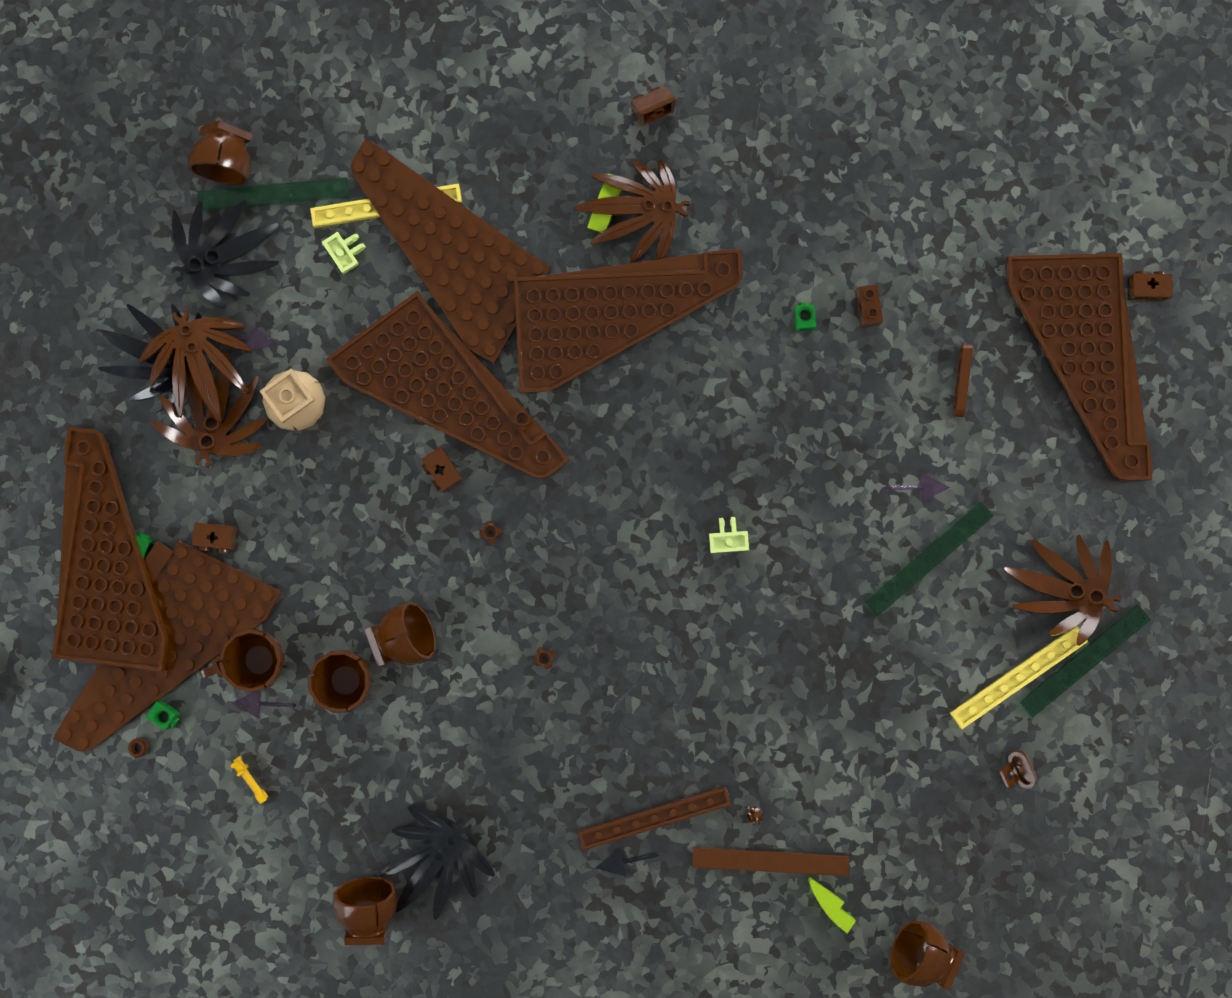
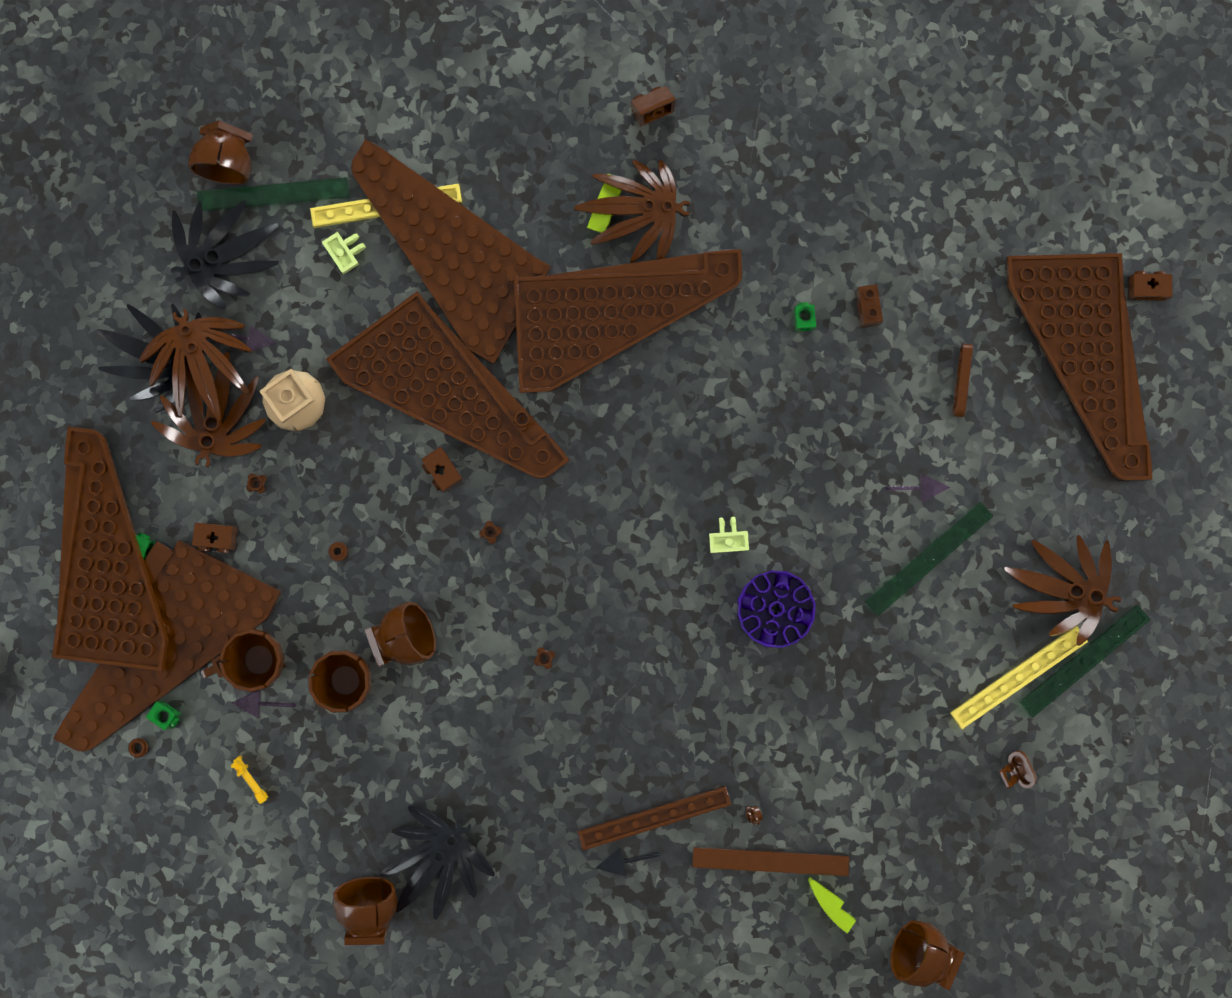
(252, 478): none -> reddish brown plate
(344, 551): none -> reddish brown plate
(793, 600): none -> dark purple brick

